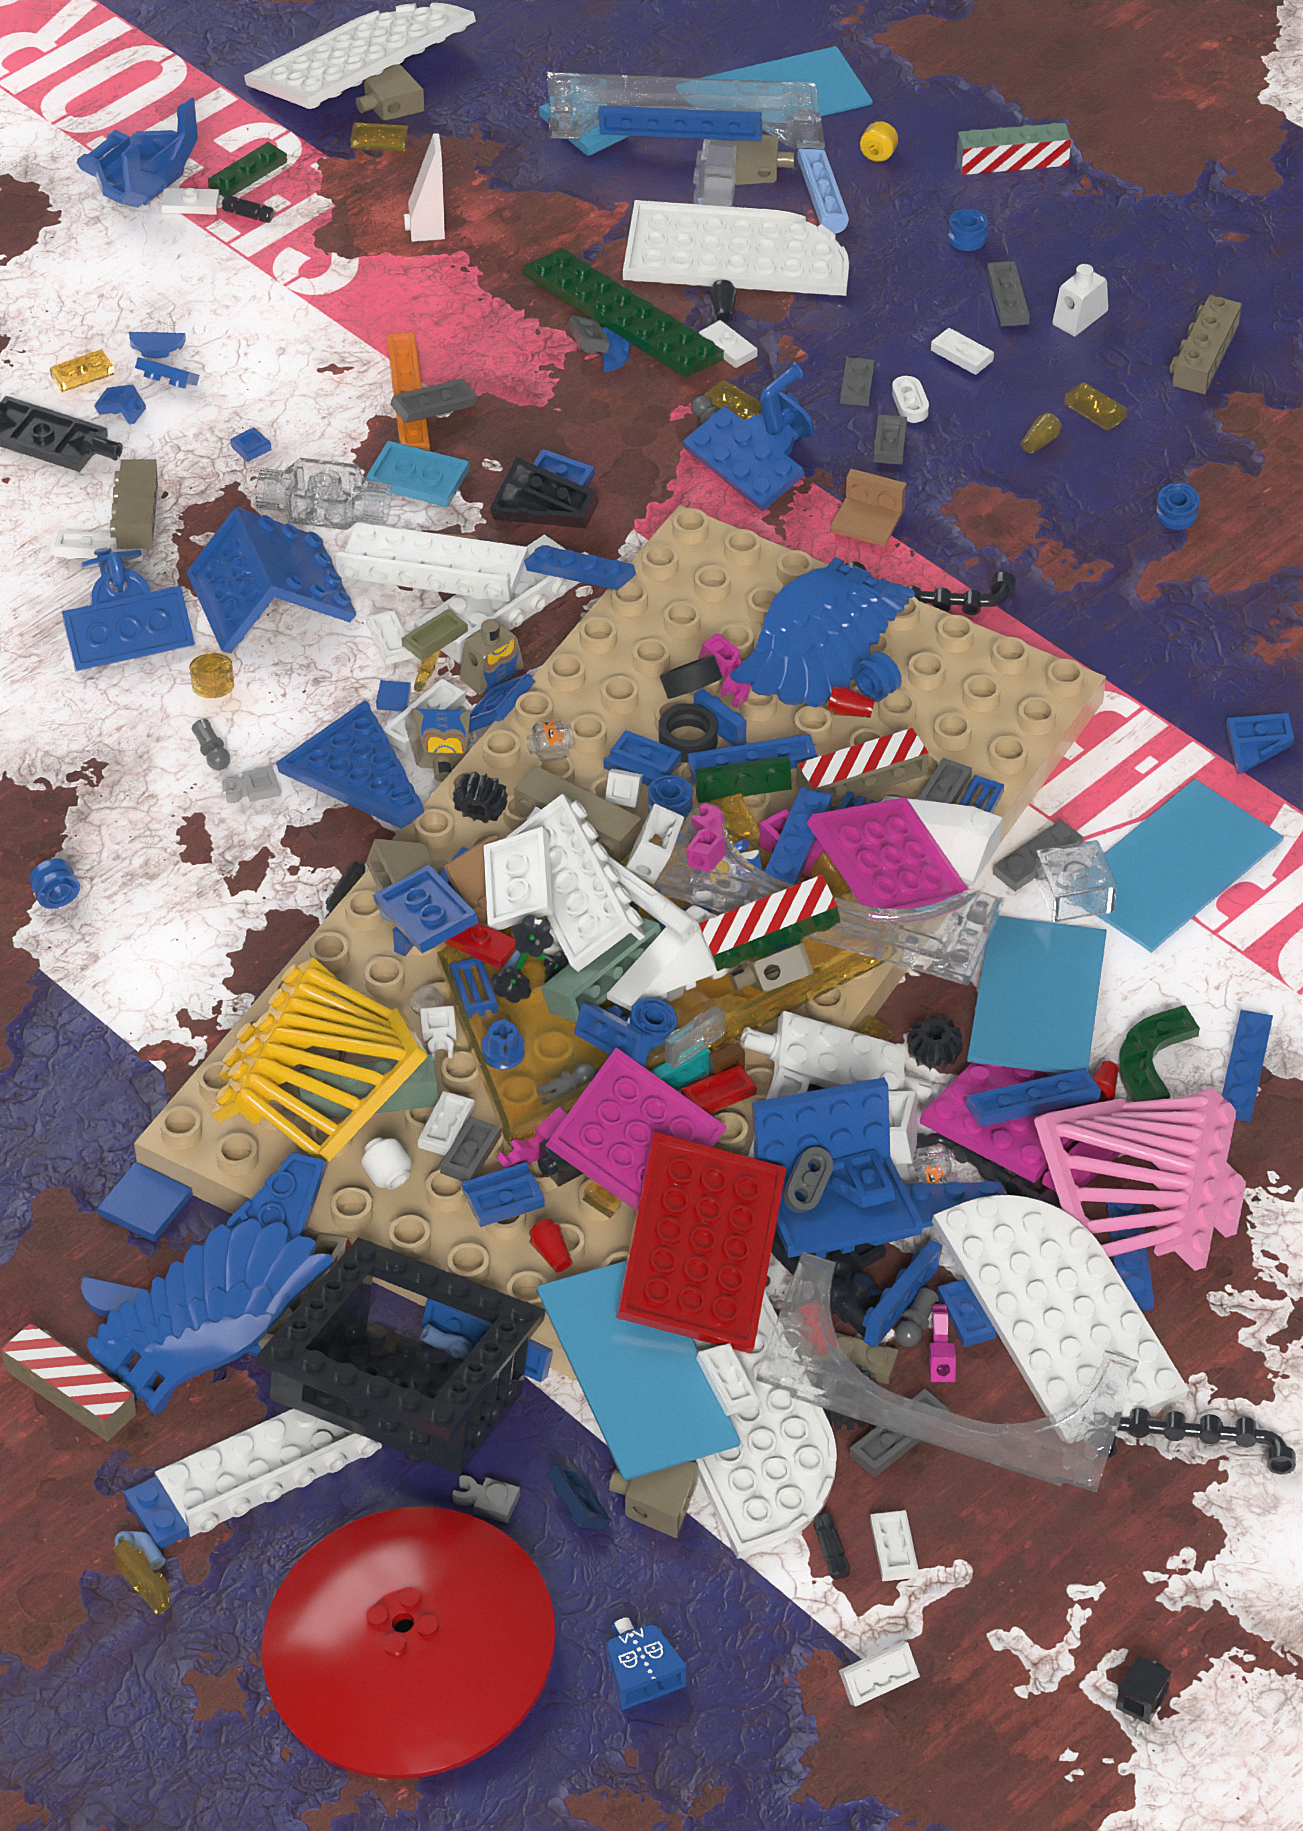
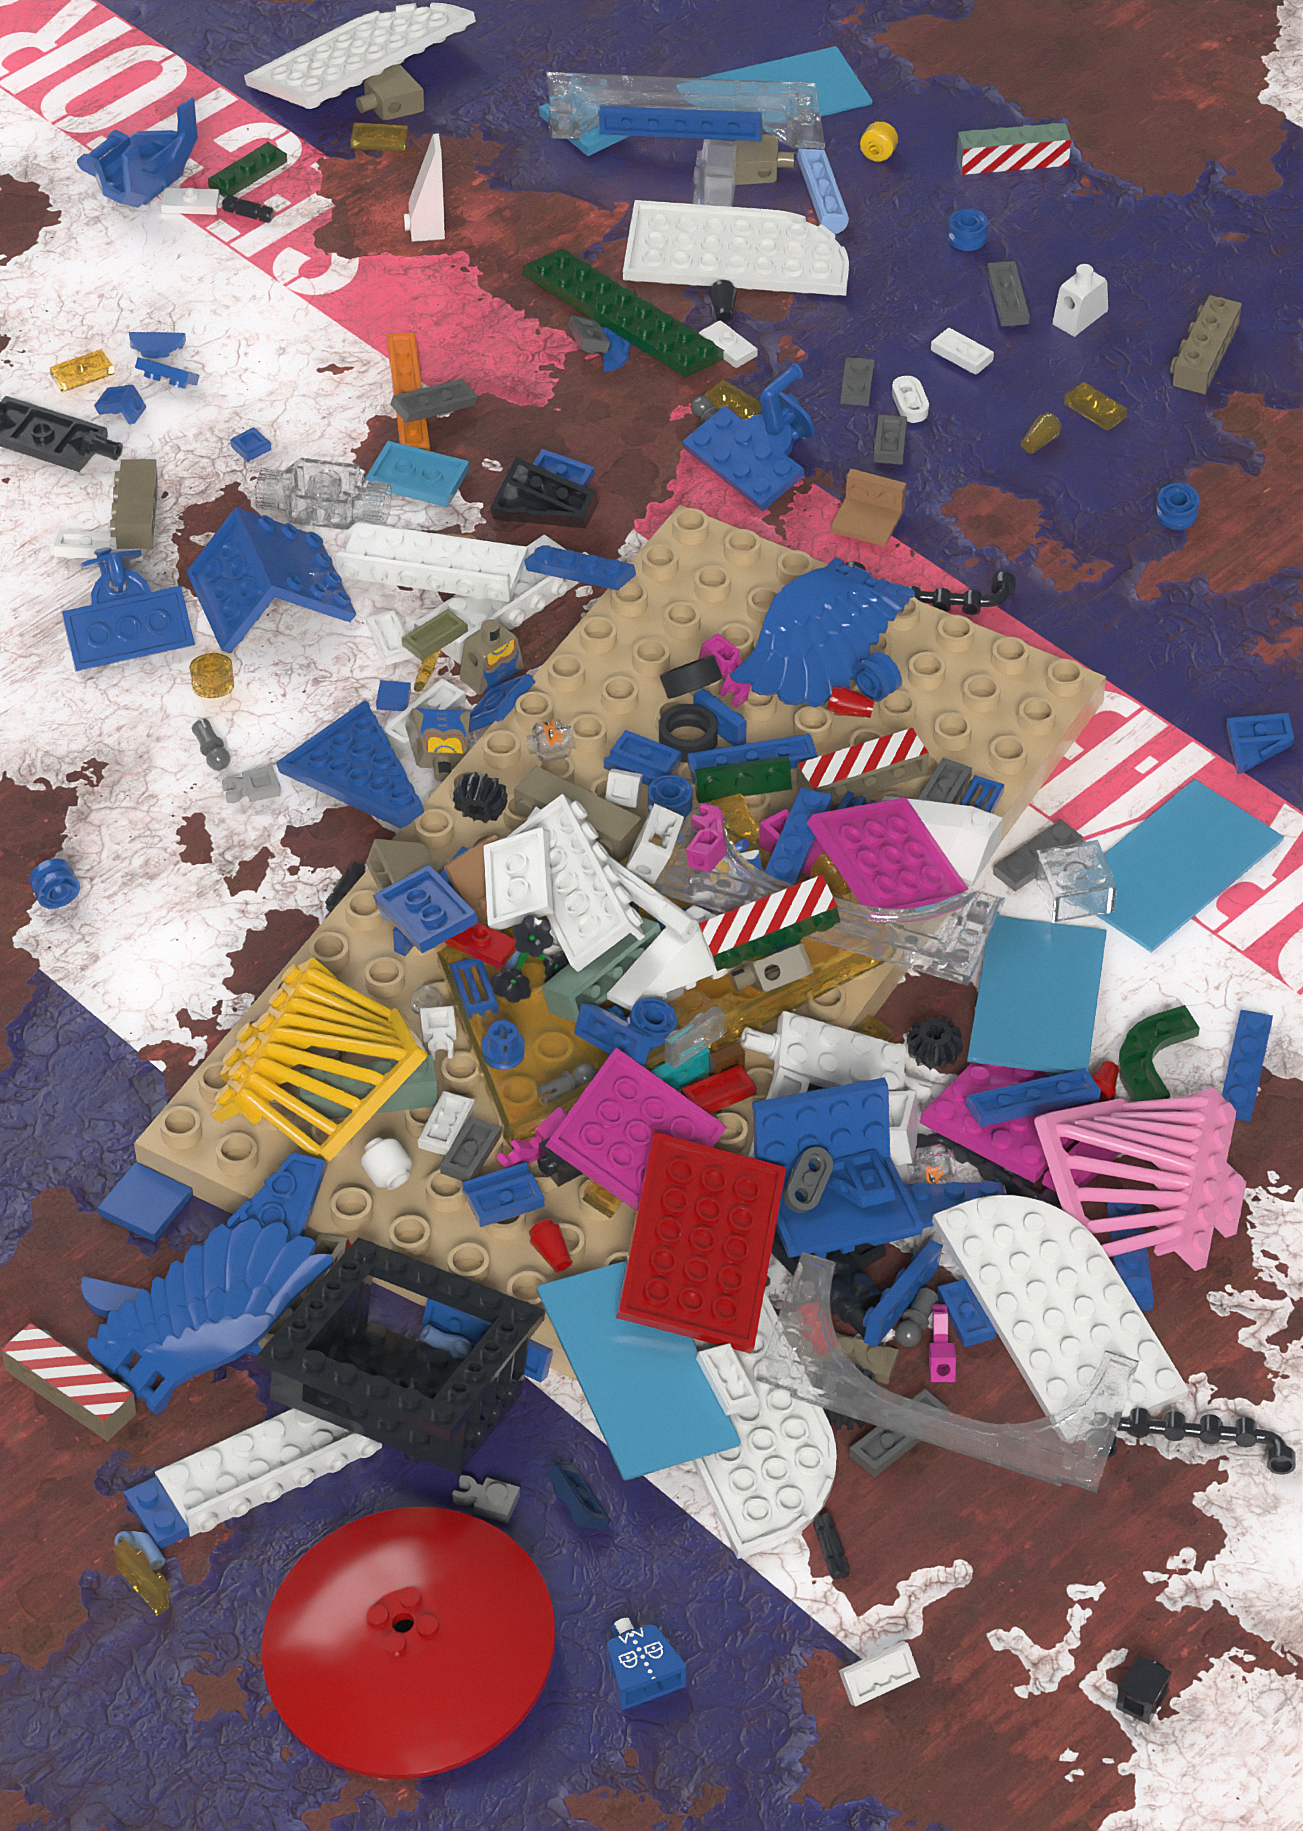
(659, 1497): dark tan torso -> none
(894, 1545): white plate -> none

